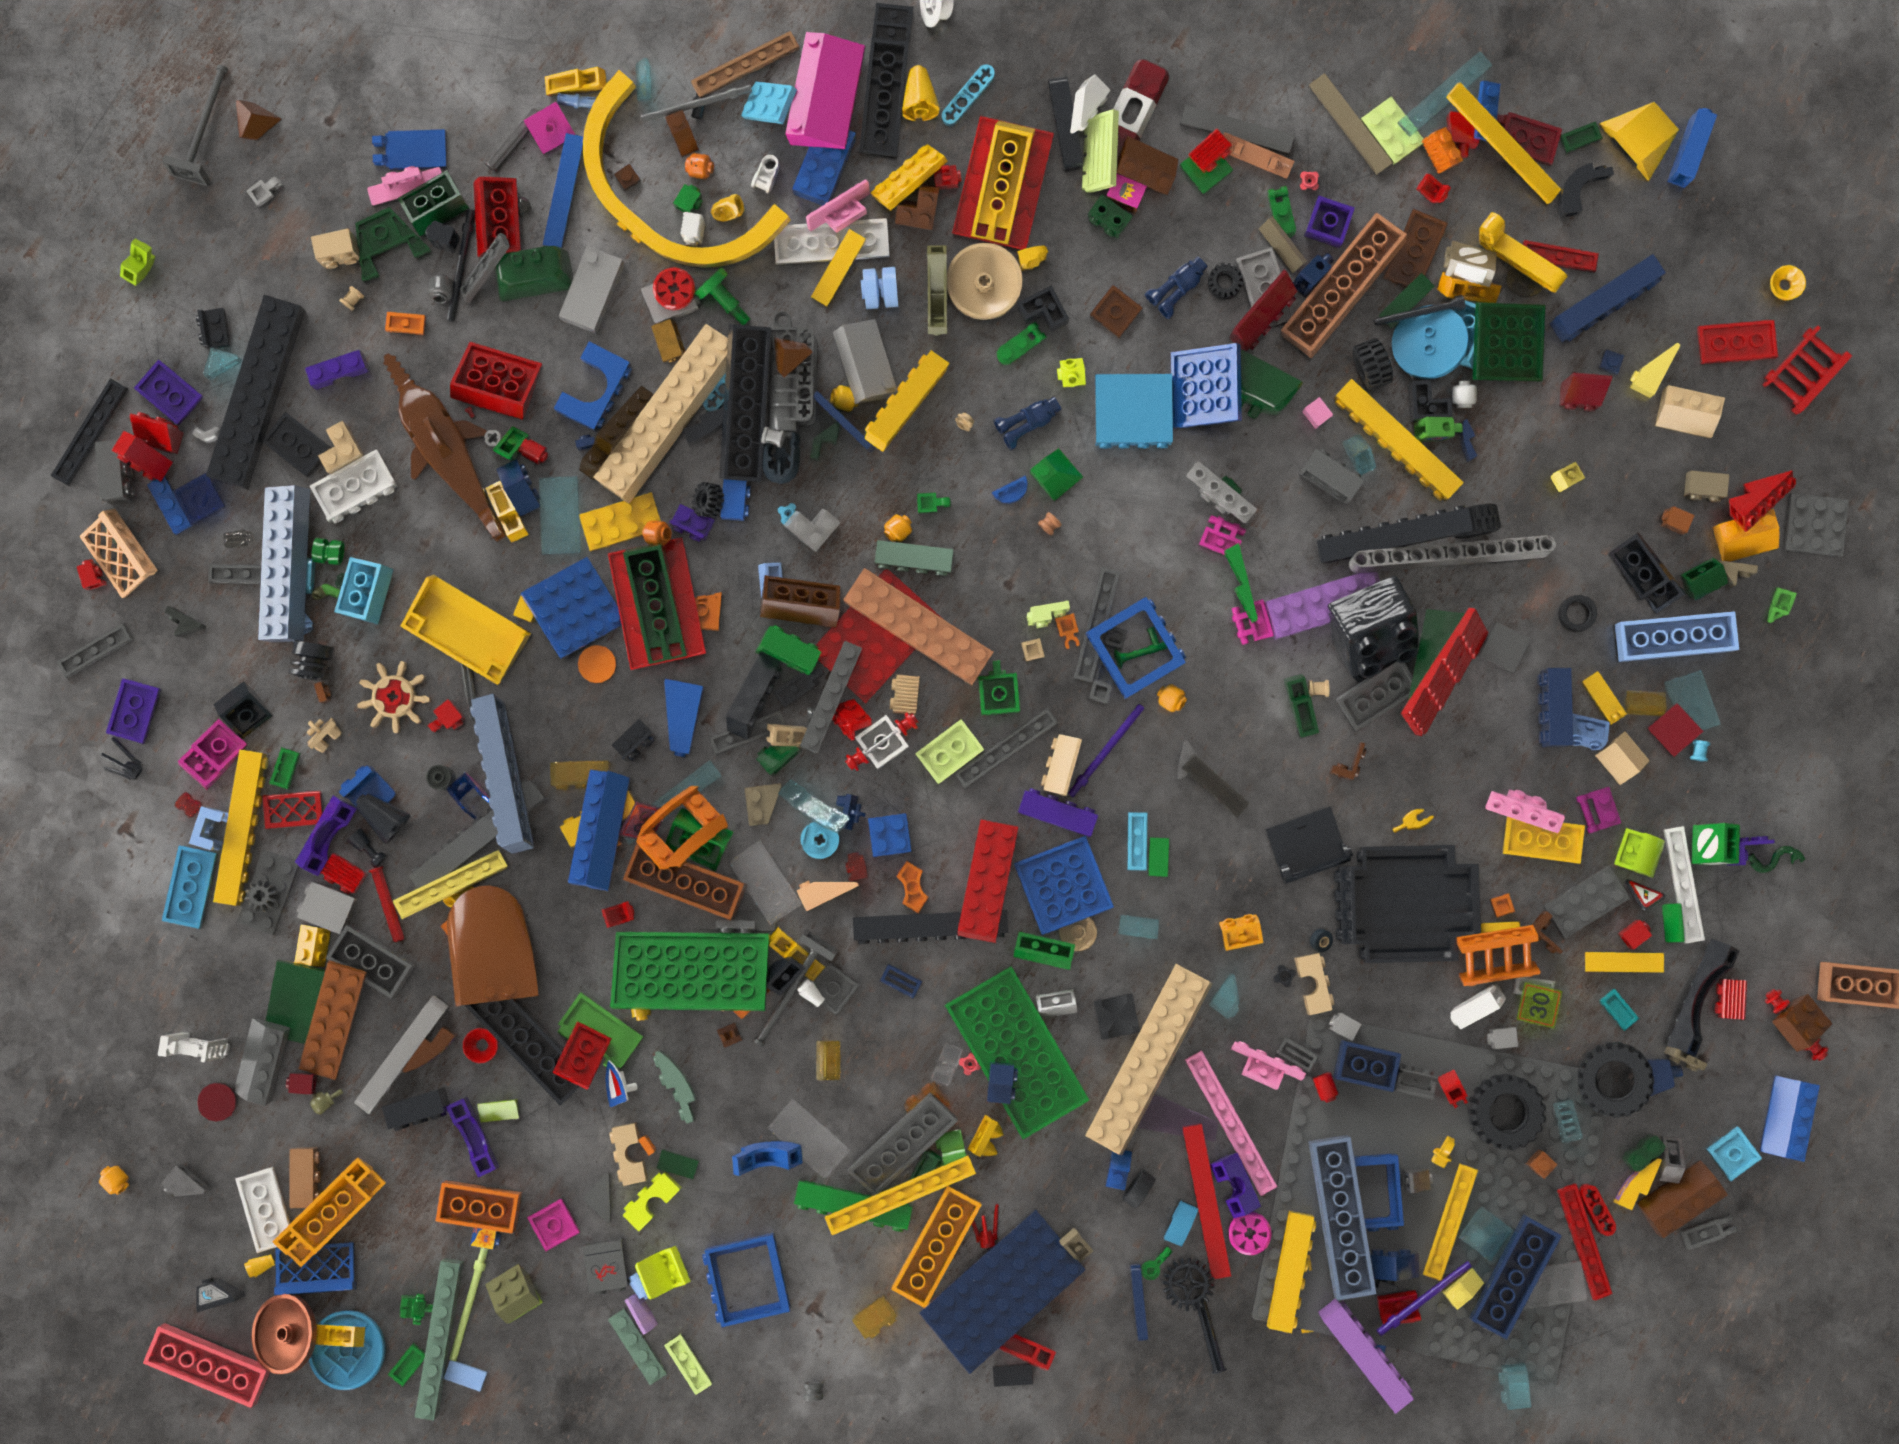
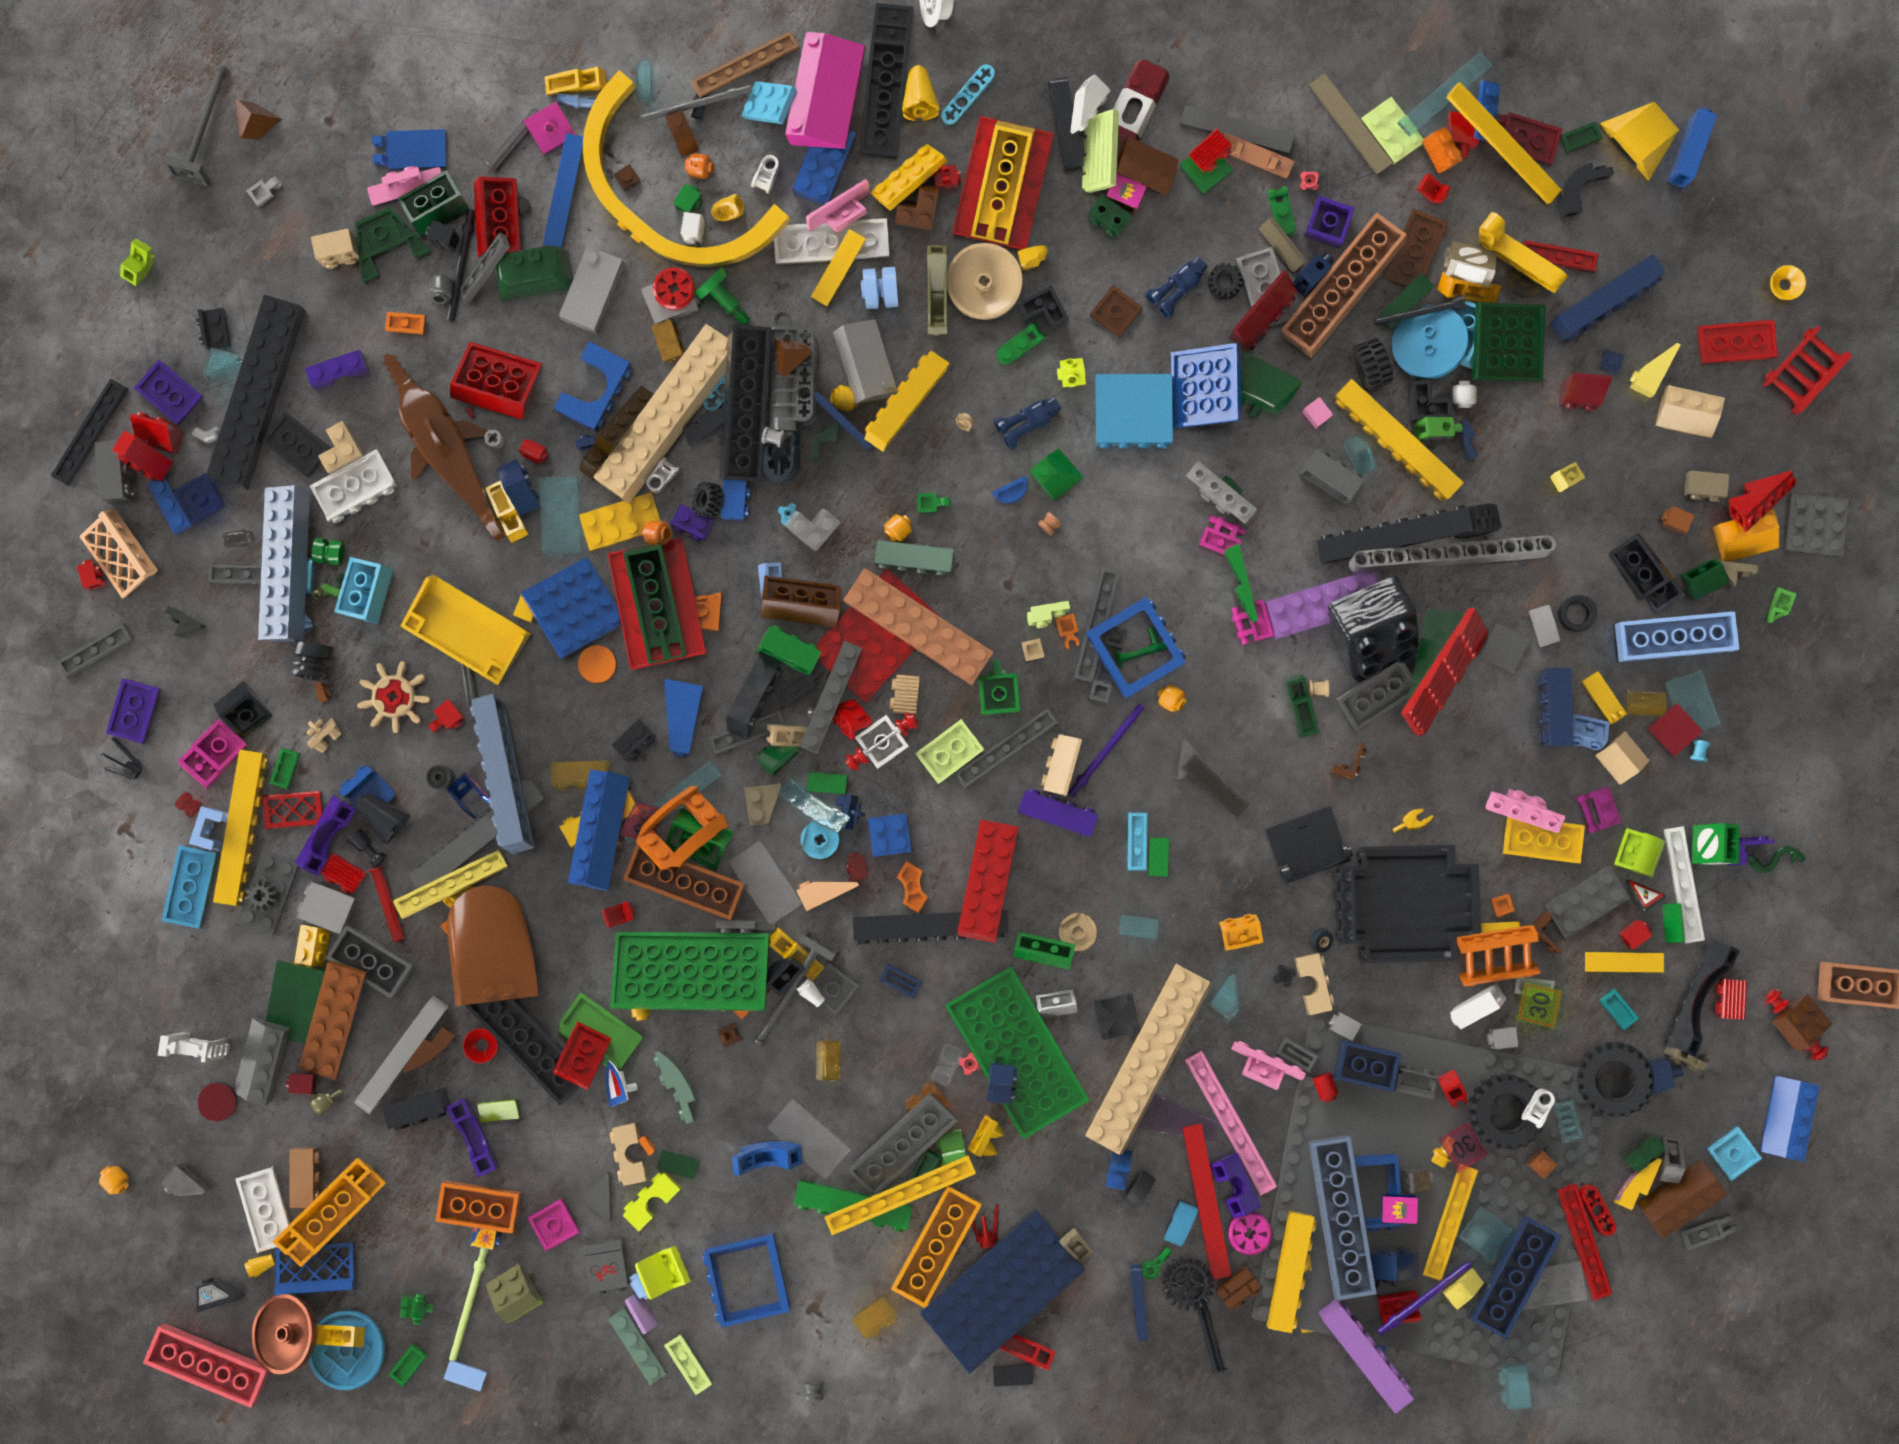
(351, 298): tan bush -> none
(439, 1339): sand green brick -> none
(510, 443): green slope -> none
(663, 475): none -> white piece
(827, 783): none -> green tile
(1063, 885): blue plate -> none
(1238, 1288): none -> reddish brown brick
(1399, 1208): none -> dark pink piece
(1462, 1147): none -> clear pink piece
(1537, 1108): none -> white piece
(1544, 625): none -> light grey slope

